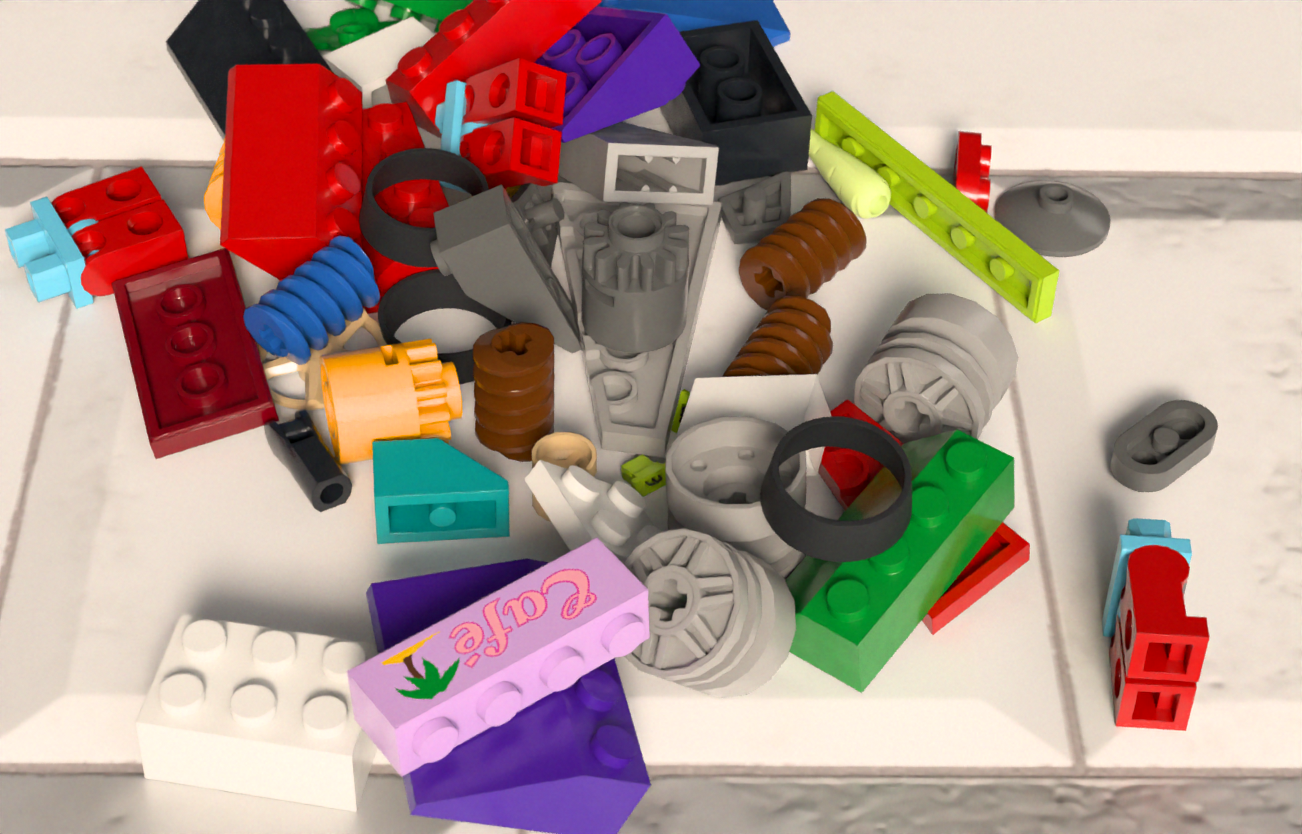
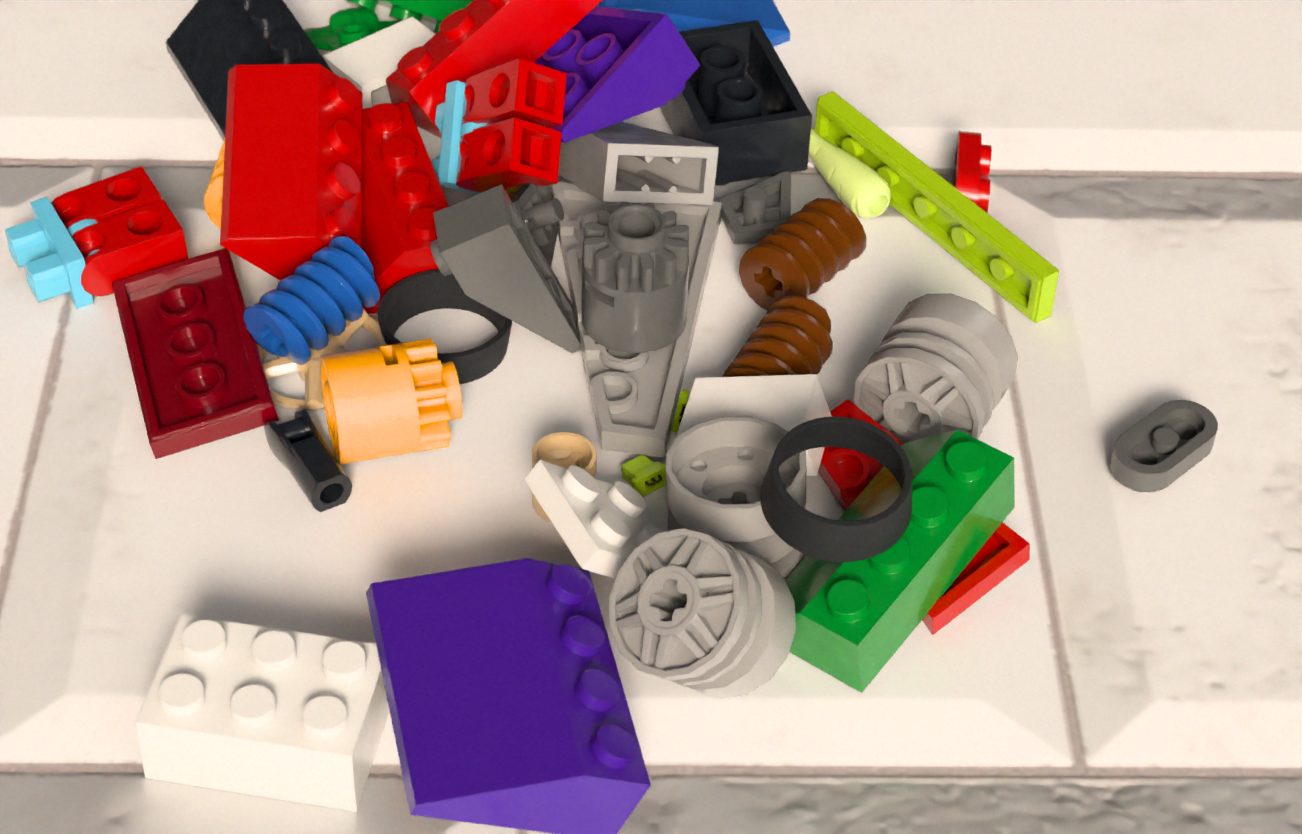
(403, 241): black tyre -> none
(435, 494): teal slope -> none
(499, 656): lavender brick -> none
(514, 388): reddish brown piece -> none
(1054, 217): dark grey dish -> none
(1153, 644): red hips -> none

